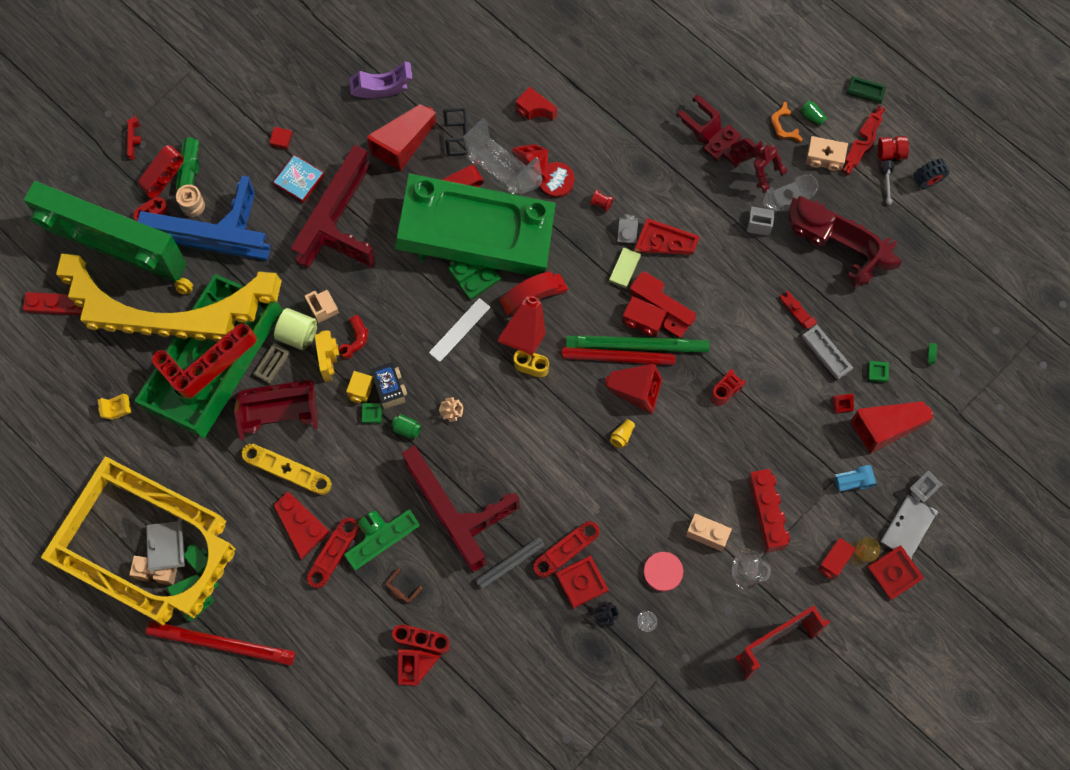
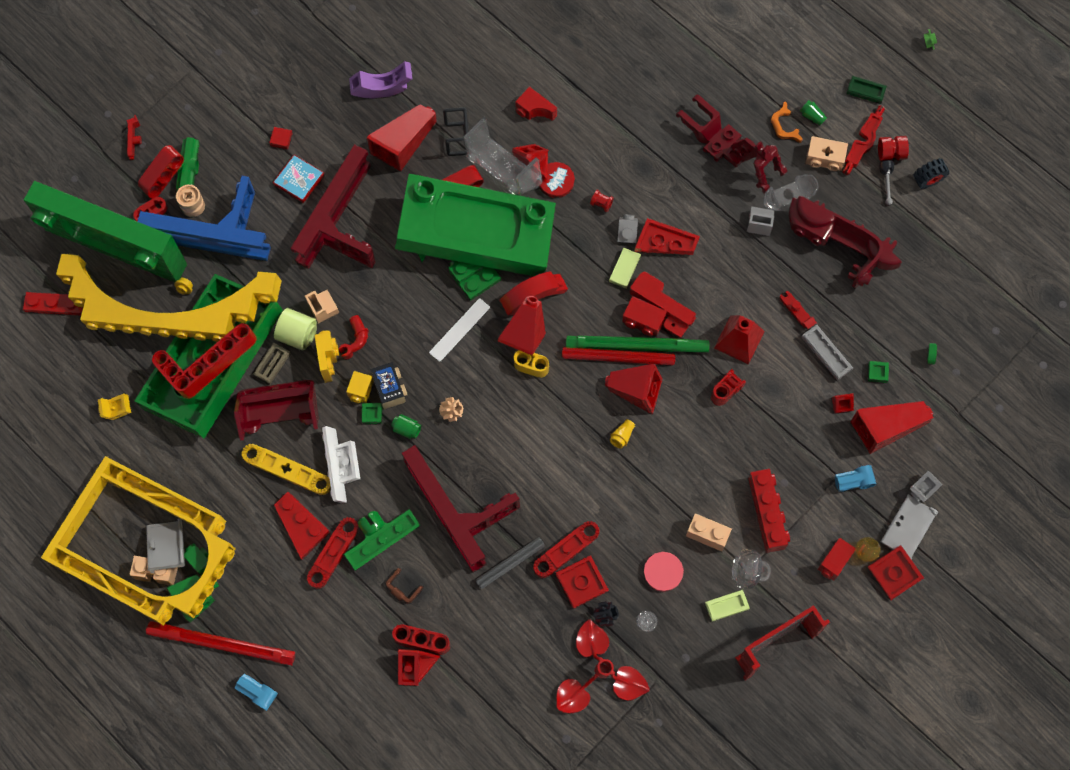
(259, 693): none -> dark azure piece
(341, 463): none -> white bracket
(628, 683): none -> red plant
(727, 605): none -> yellowish green tile
(739, 338): none -> red slope
(930, 39): none -> bright green plate

